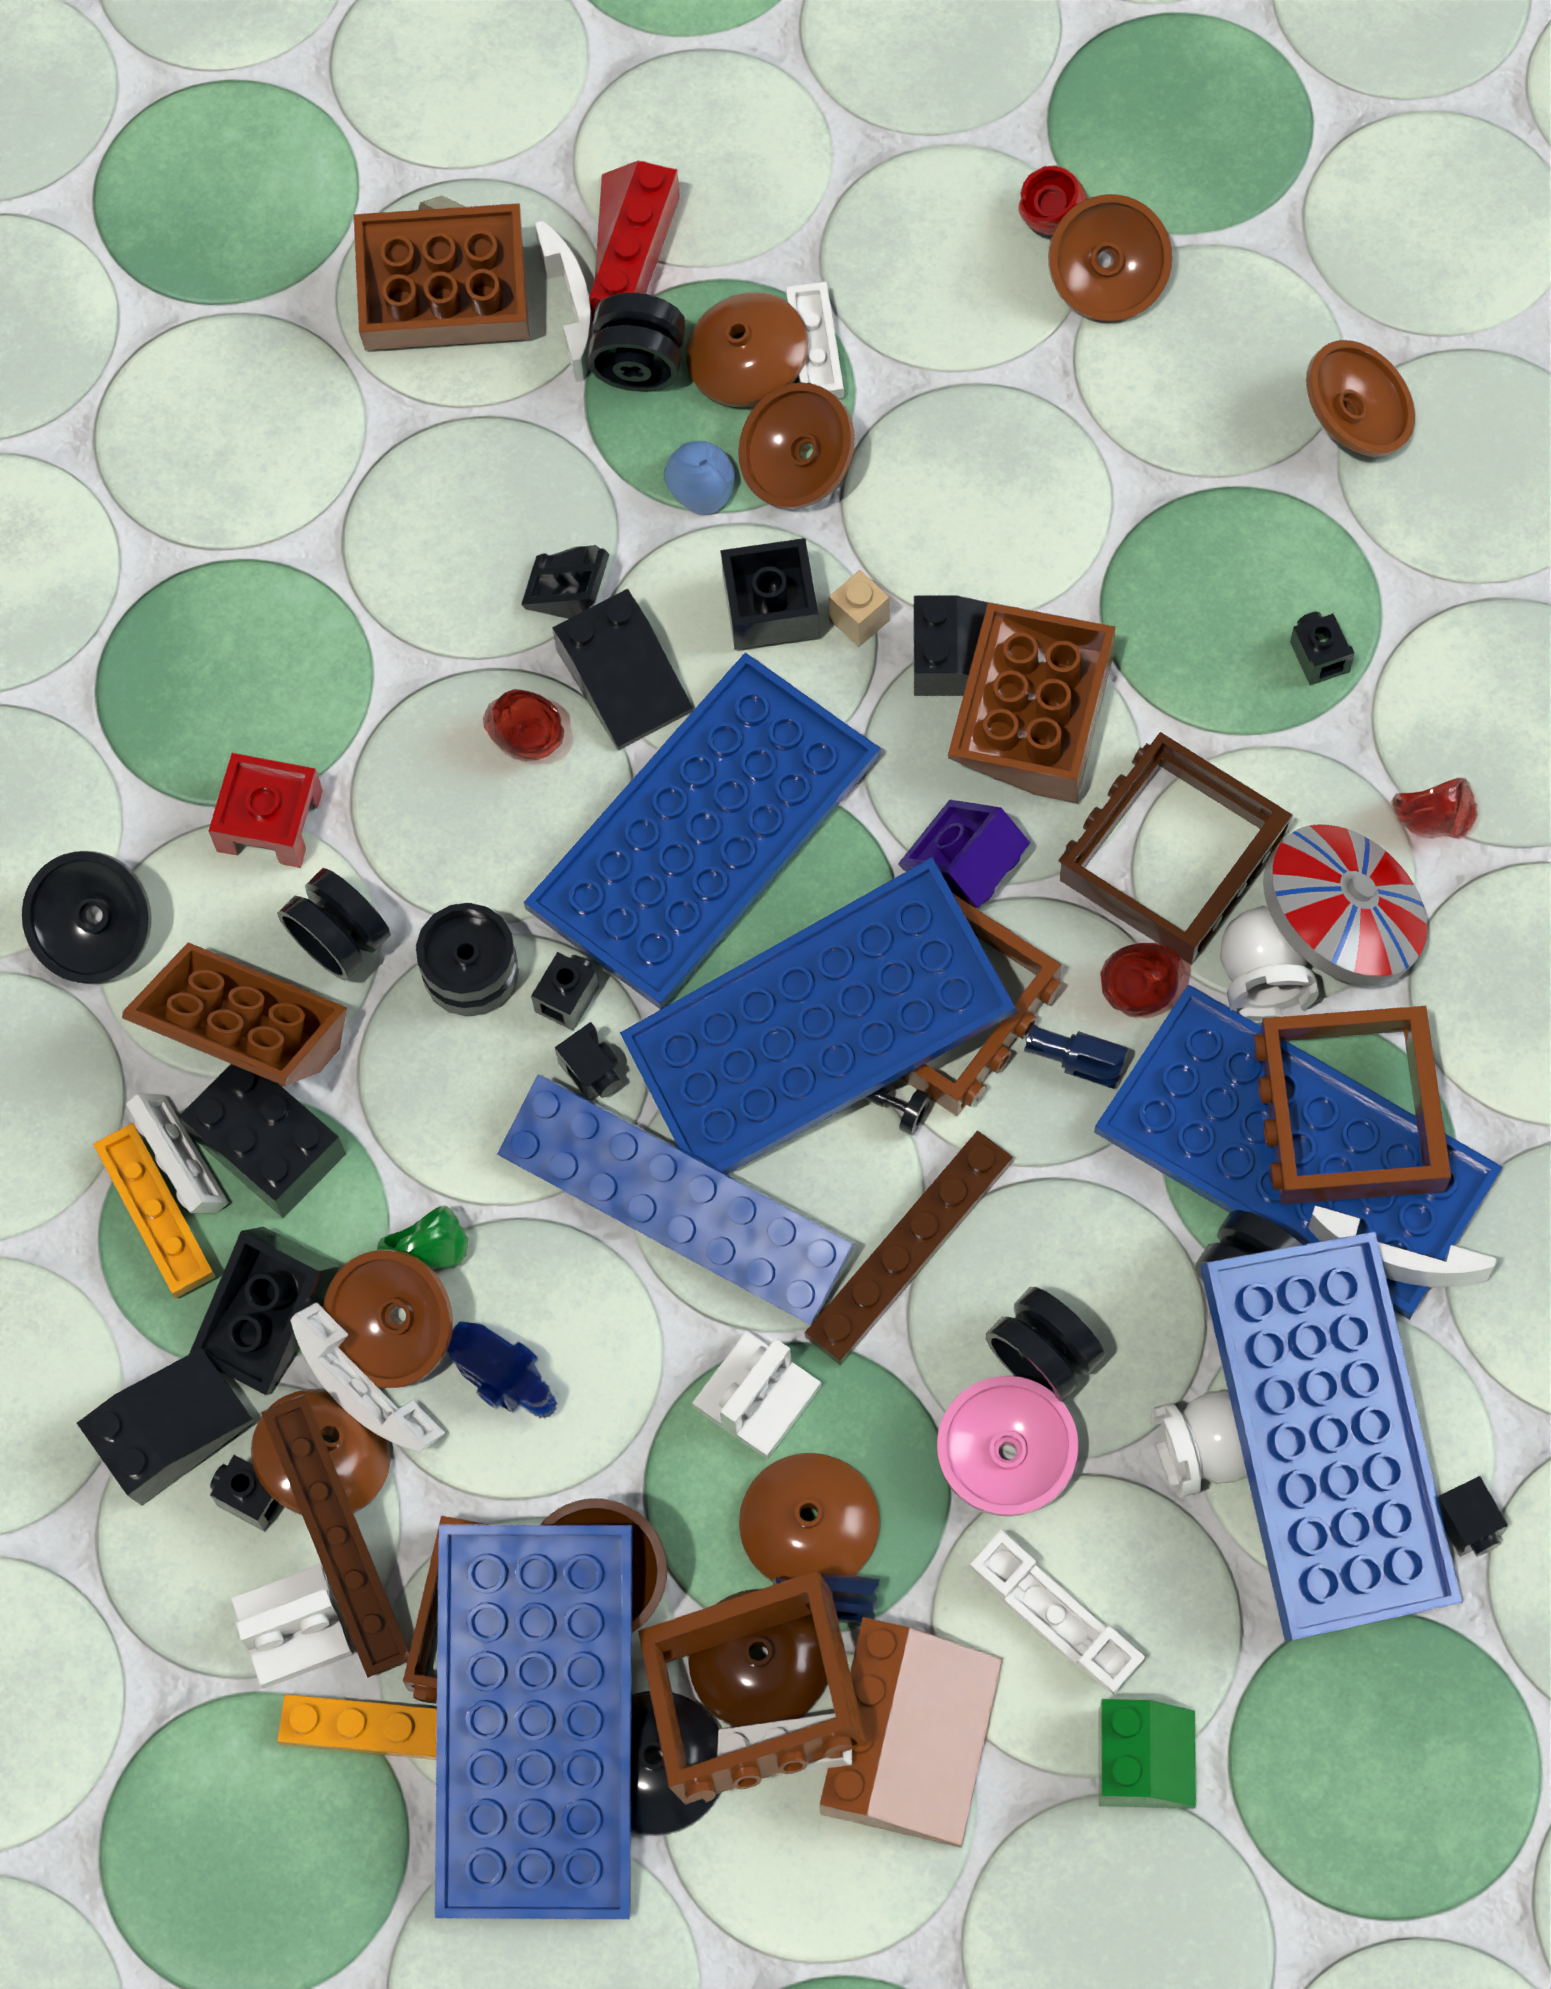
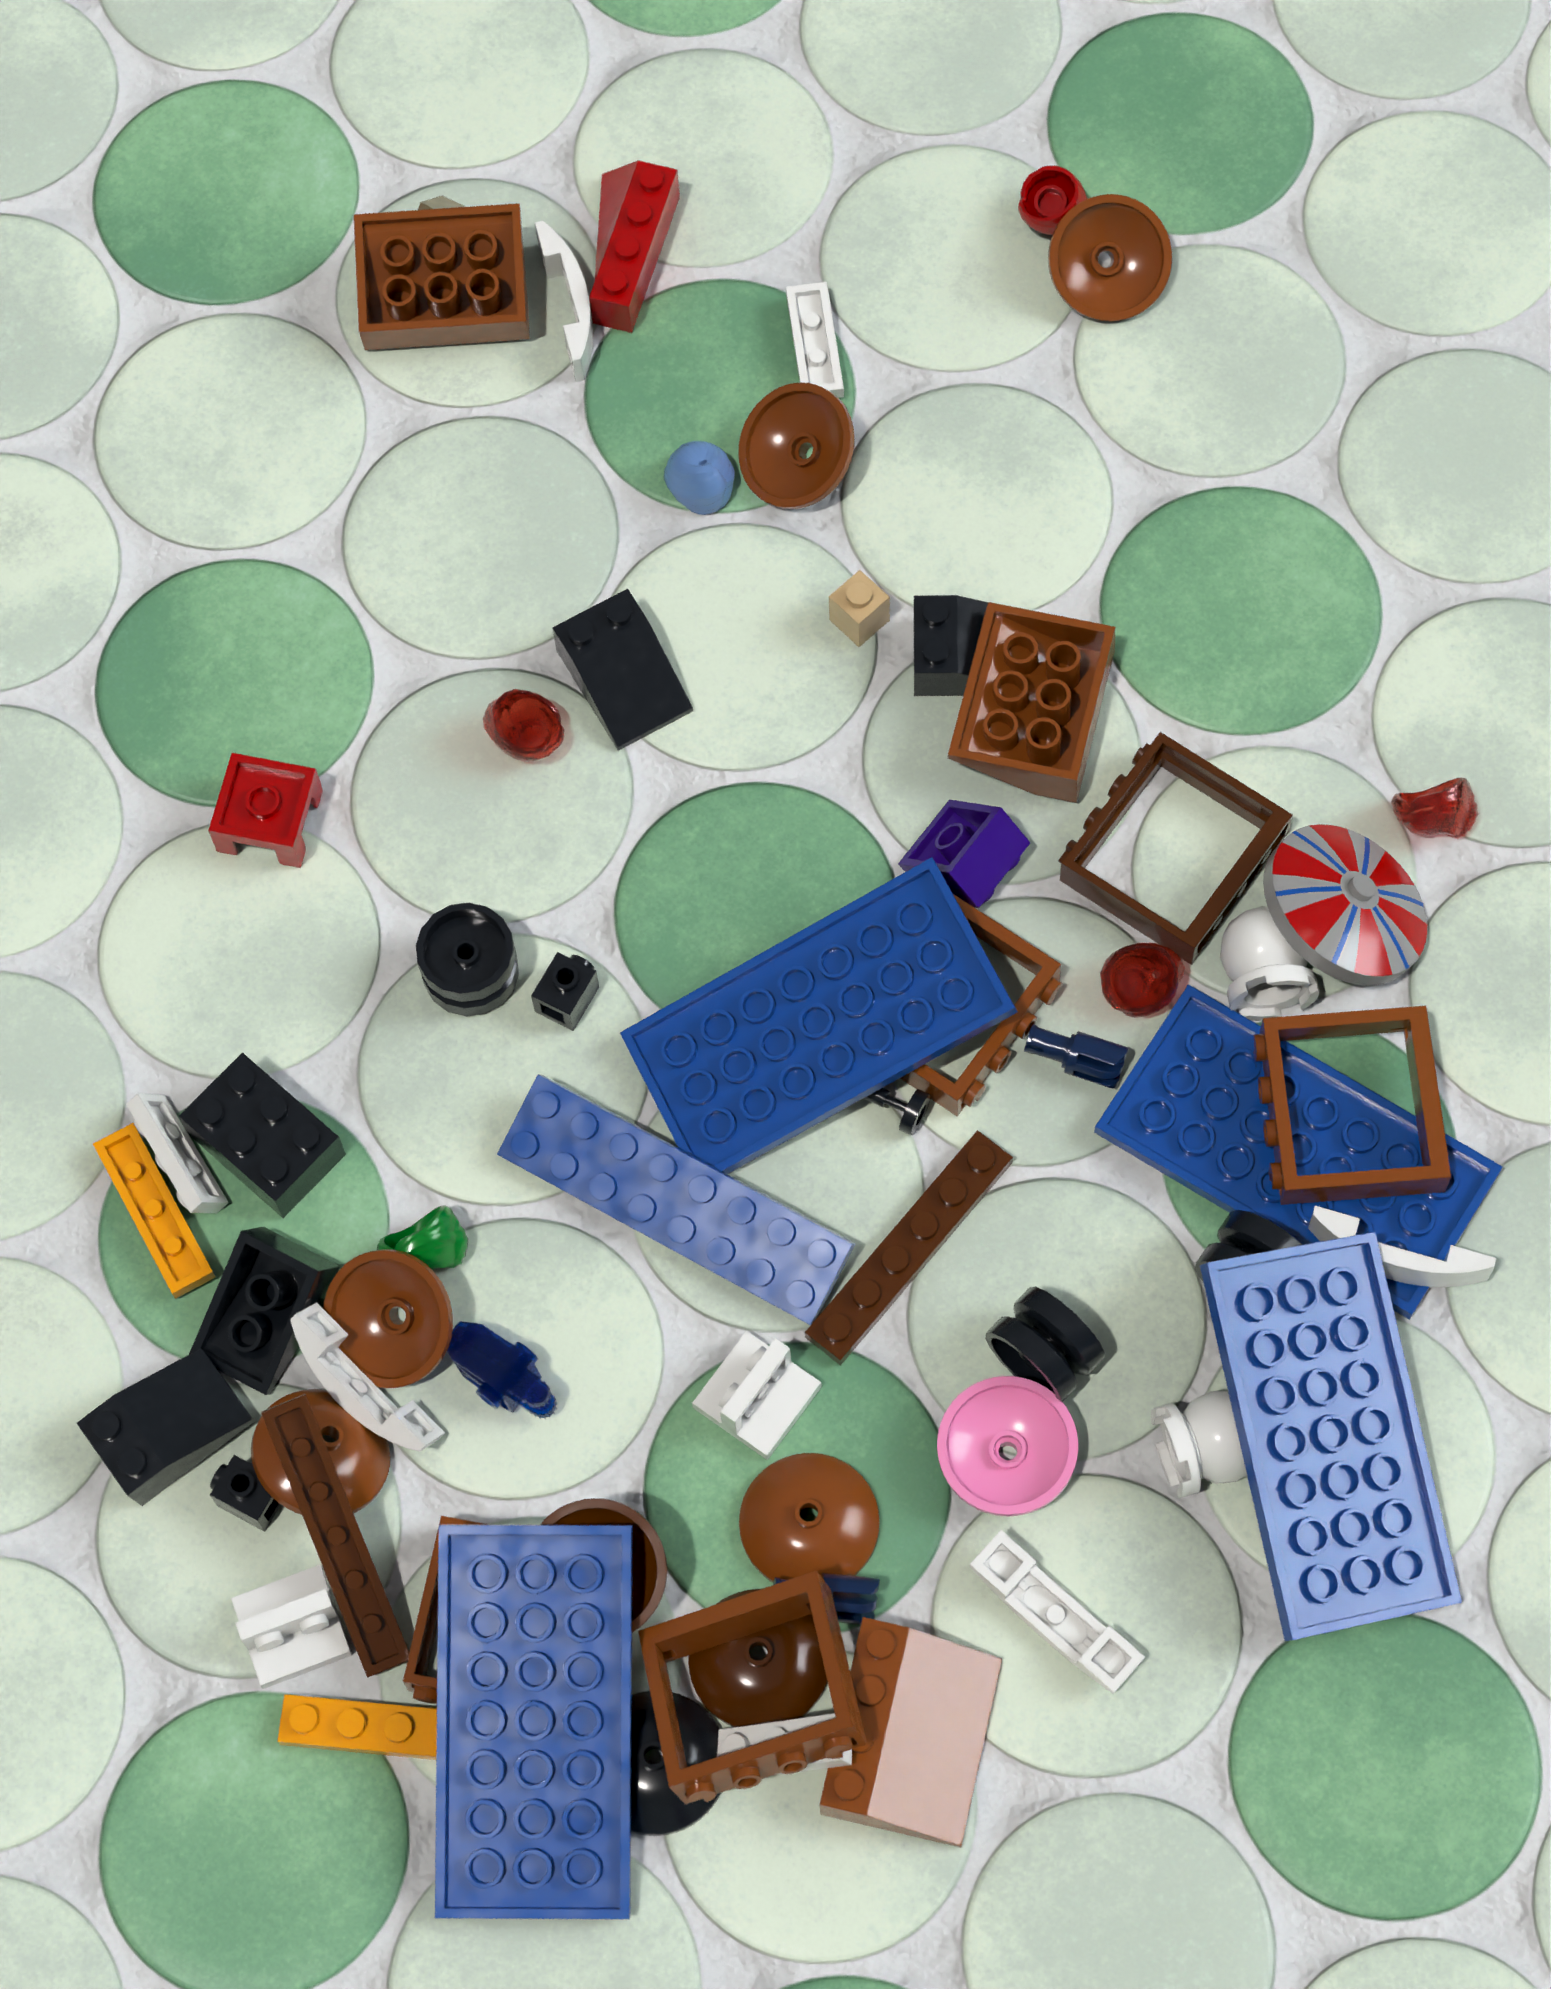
(61, 922): black dish -> none
(240, 1016): dark orange slope -> none
(334, 924): black wheel -> none
(565, 581): black slope -> none
(589, 1063): black brick -> none
(636, 342): black wheel -> none
(702, 830): blue plate -> none
(757, 363): dark orange dish -> none
(770, 593): black brick -> none
(1146, 1754): green slope -> none
(1321, 659): black brick -> none
(1360, 398): dark orange dish -> none
(1472, 1518): black brick -> none

